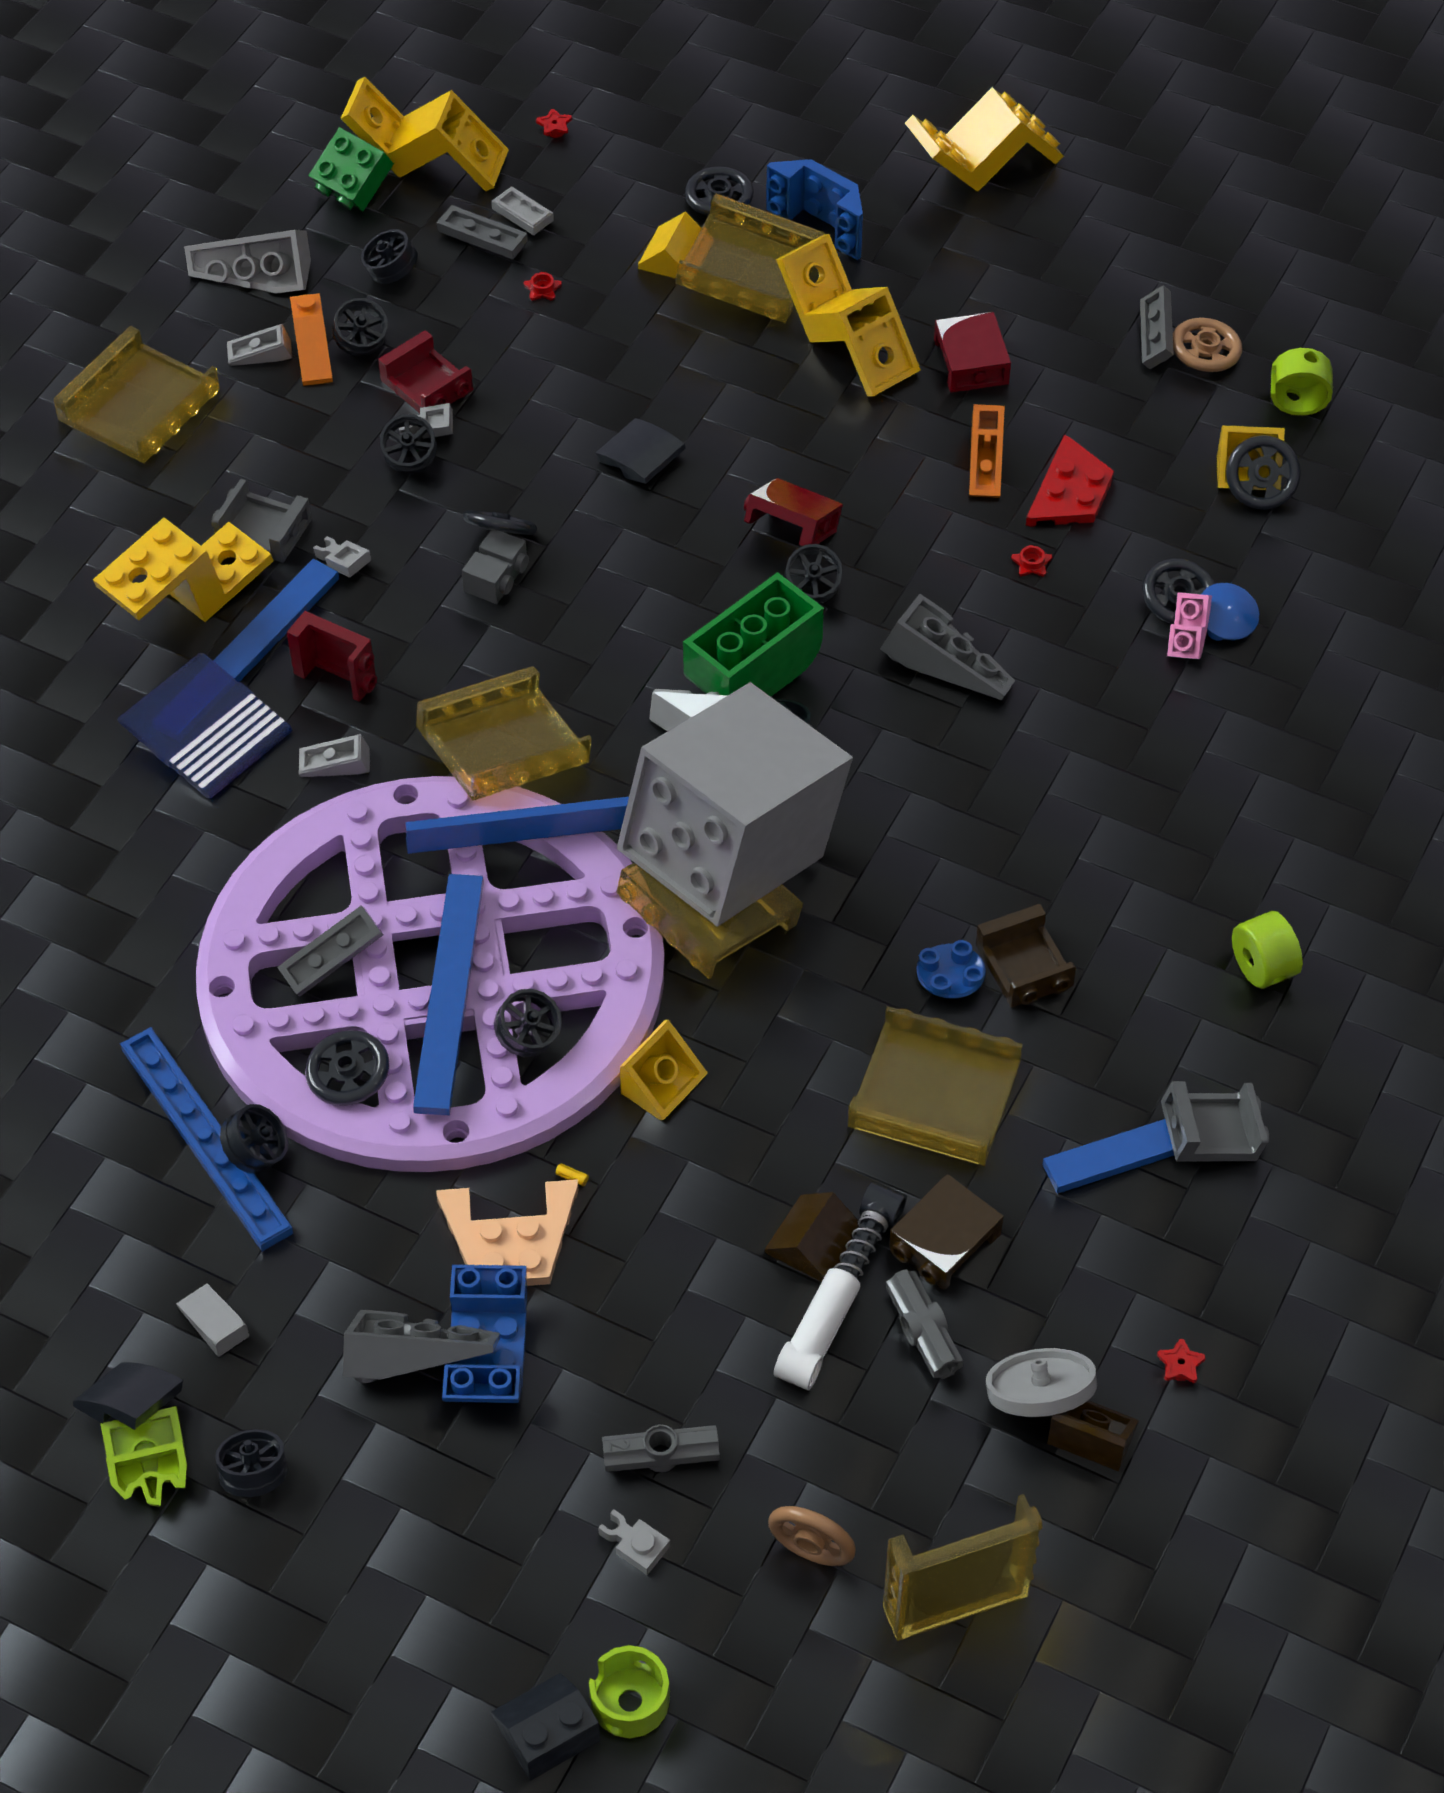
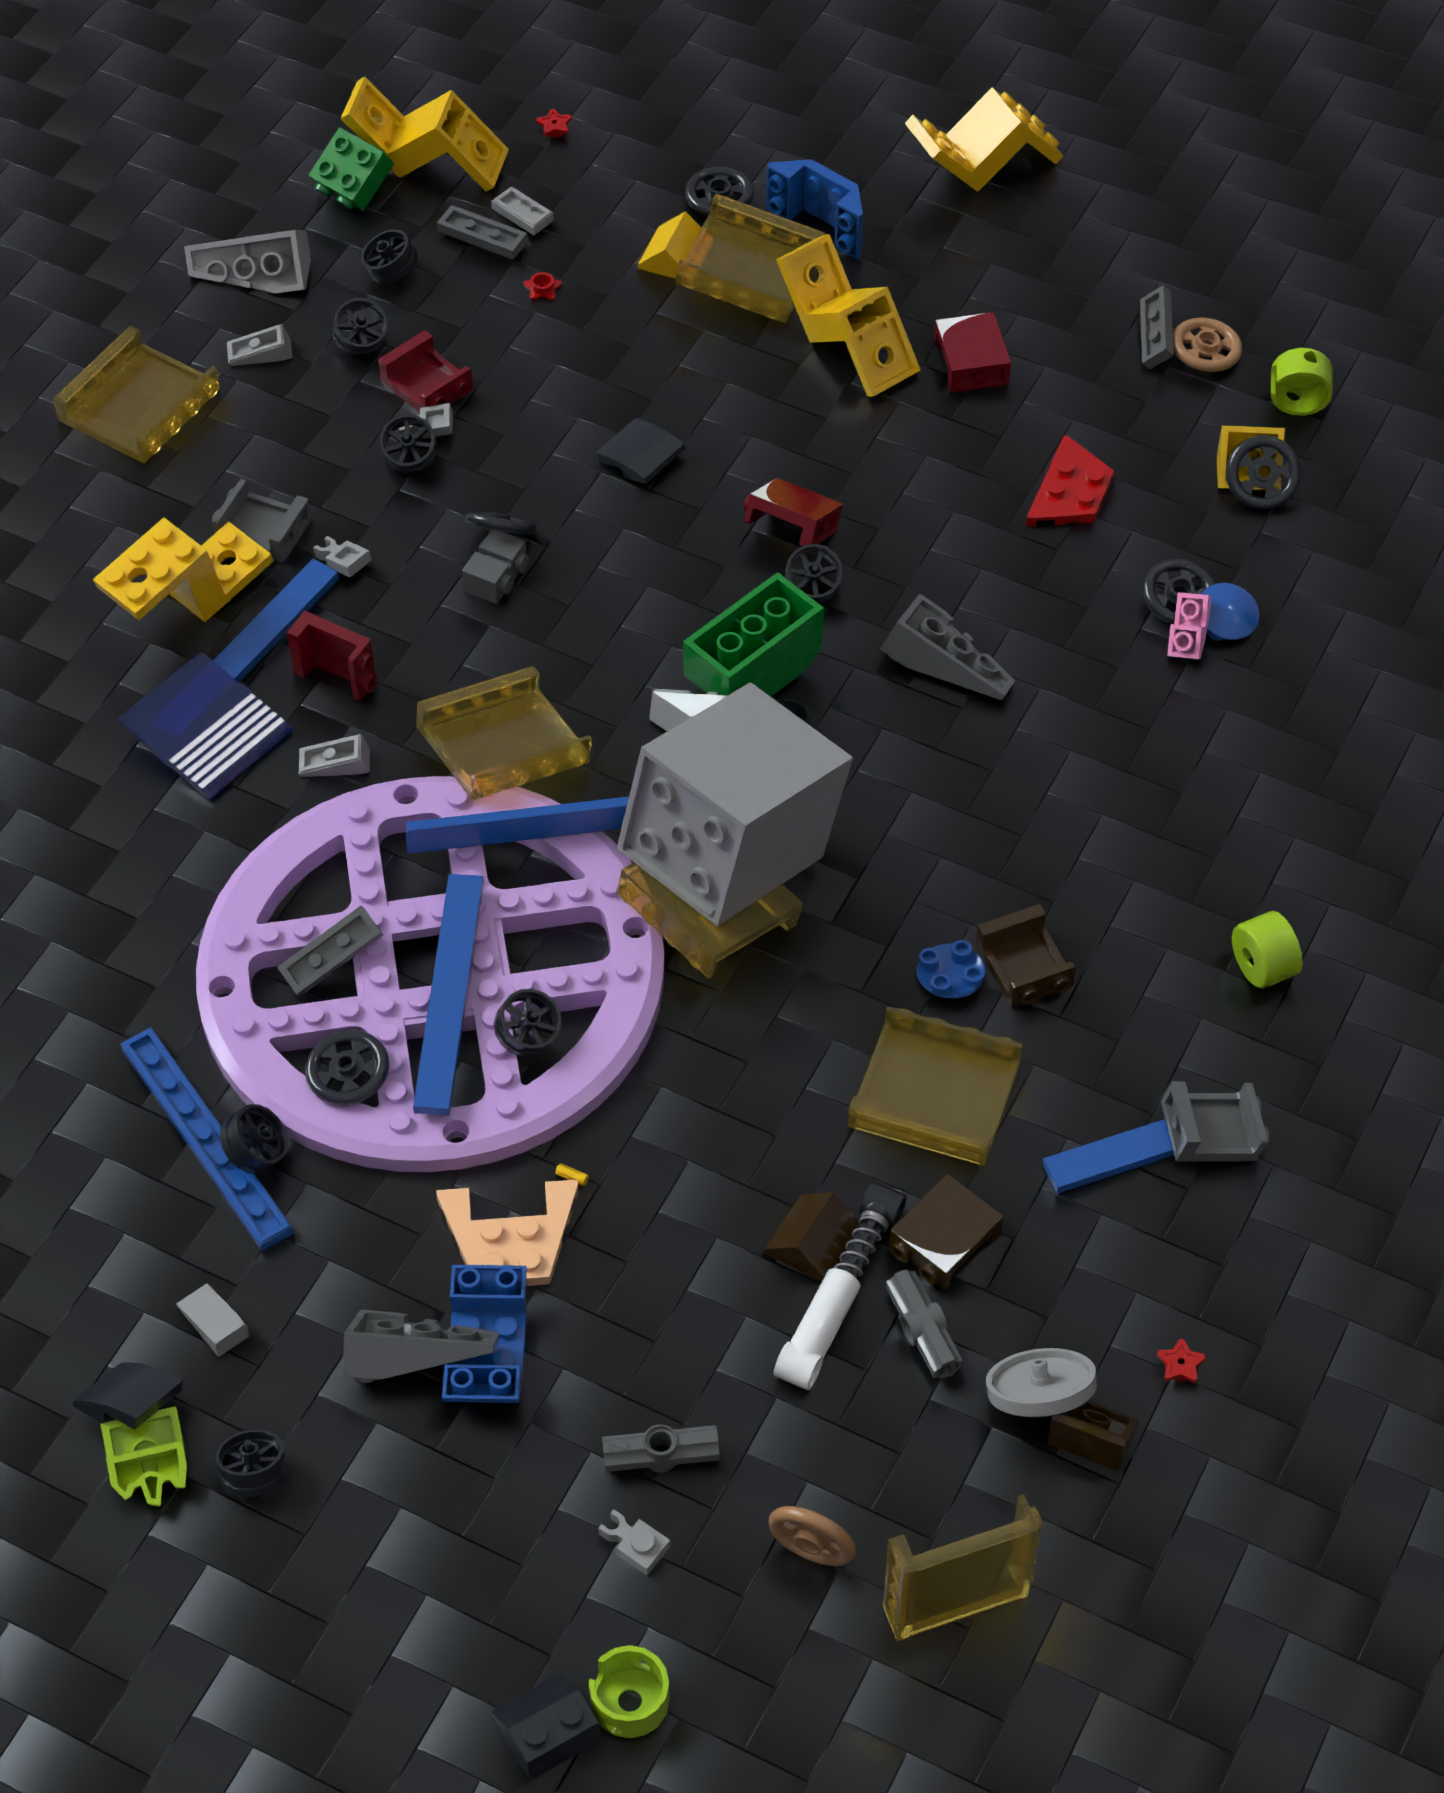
(311, 339): orange slope -> none
(661, 1072): yellow slope -> none
(986, 450): orange slope -> none
(1031, 553): red plate -> none

